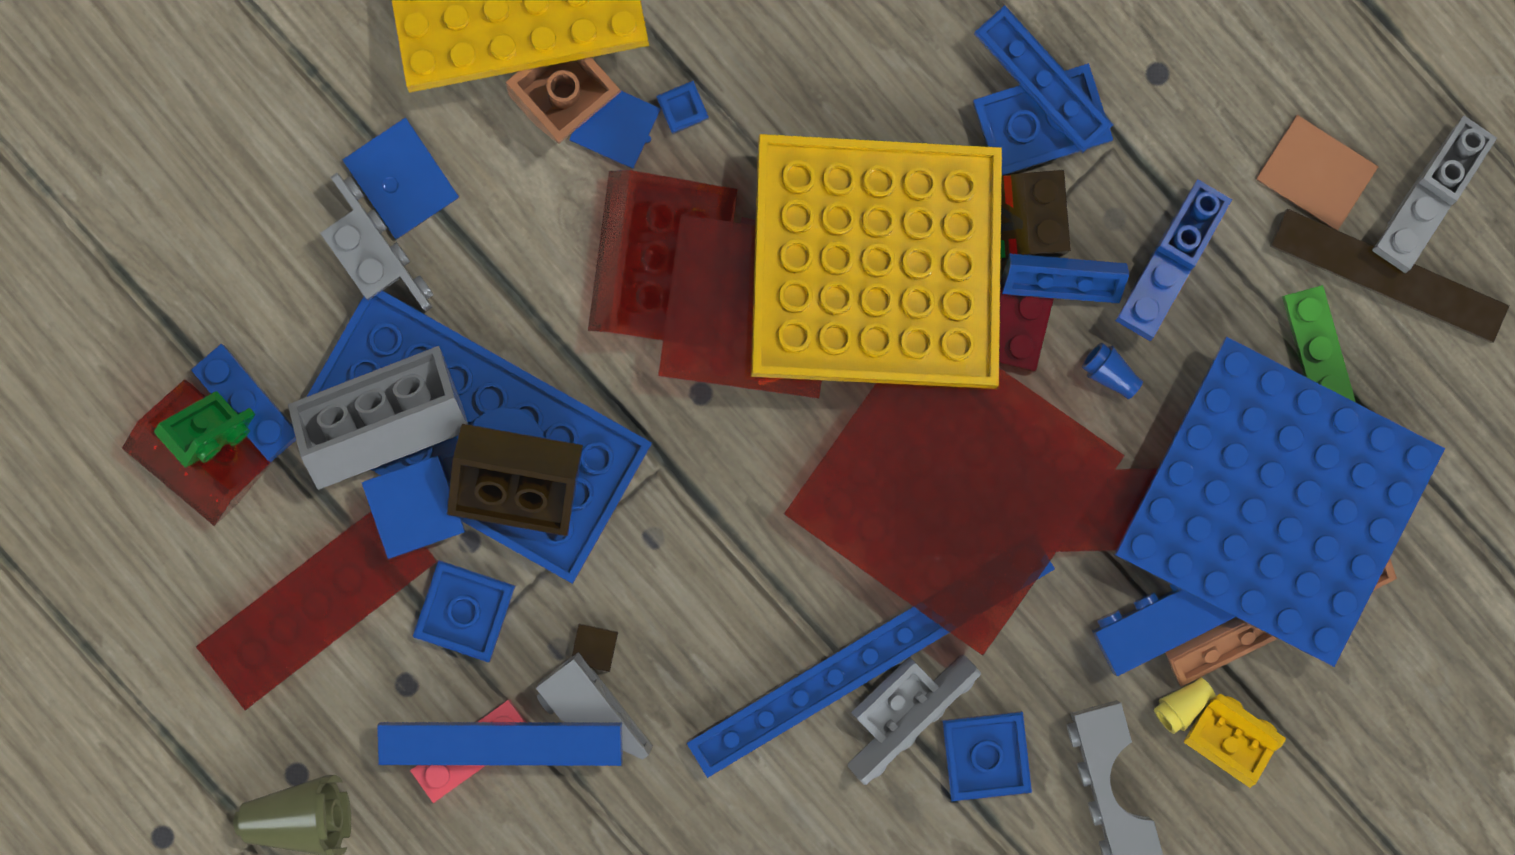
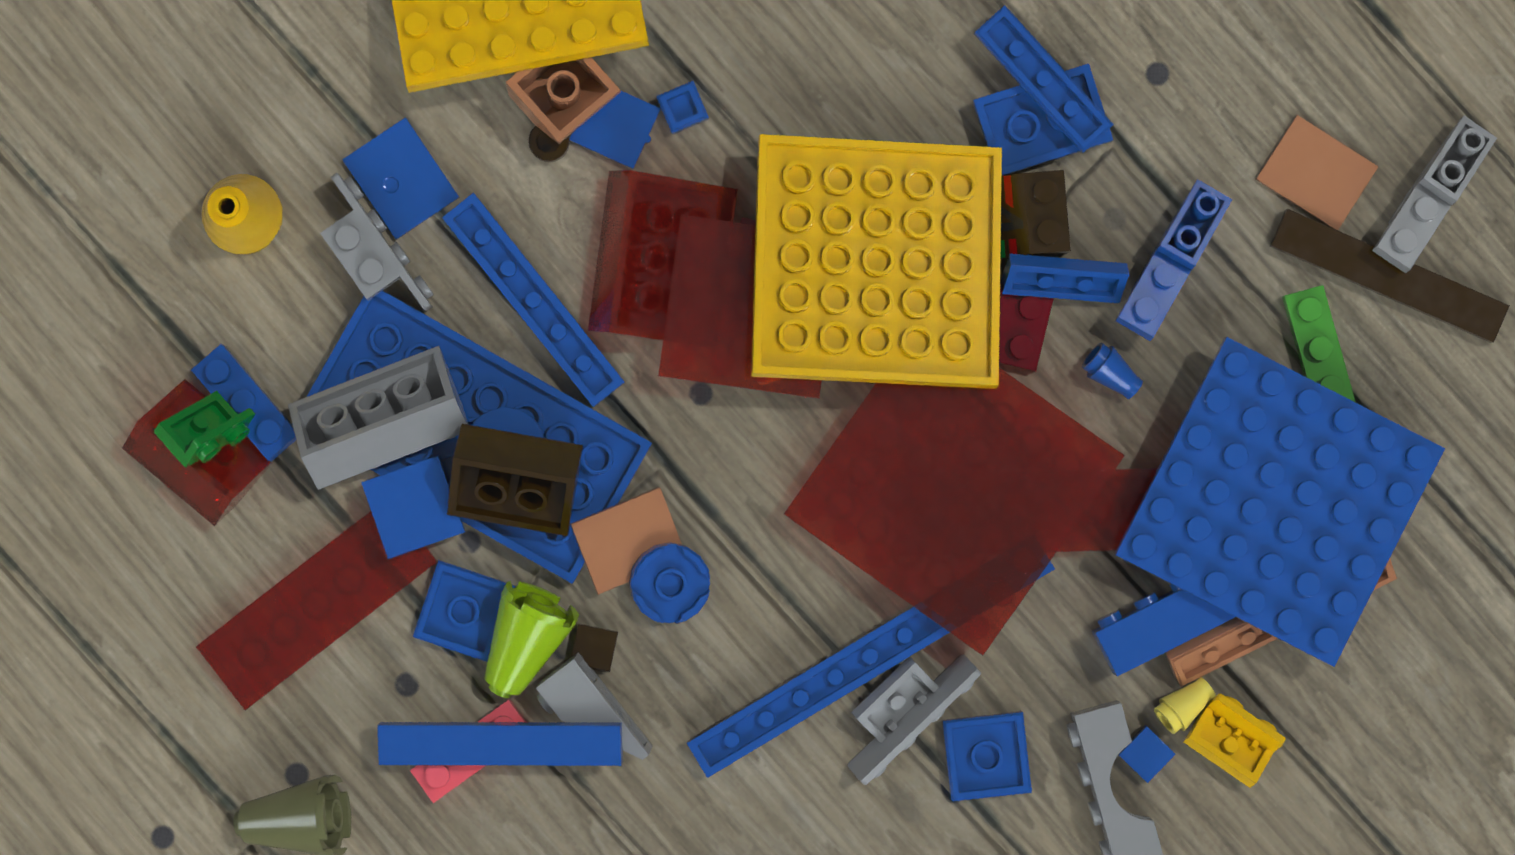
(252, 222): none -> yellow cone
(525, 636): none -> lime cone
(533, 300): none -> blue plate
(545, 147): none -> dark brown tile
(620, 534): none -> nougat piece
(670, 583): none -> blue tile
(1146, 754): none -> blue tile

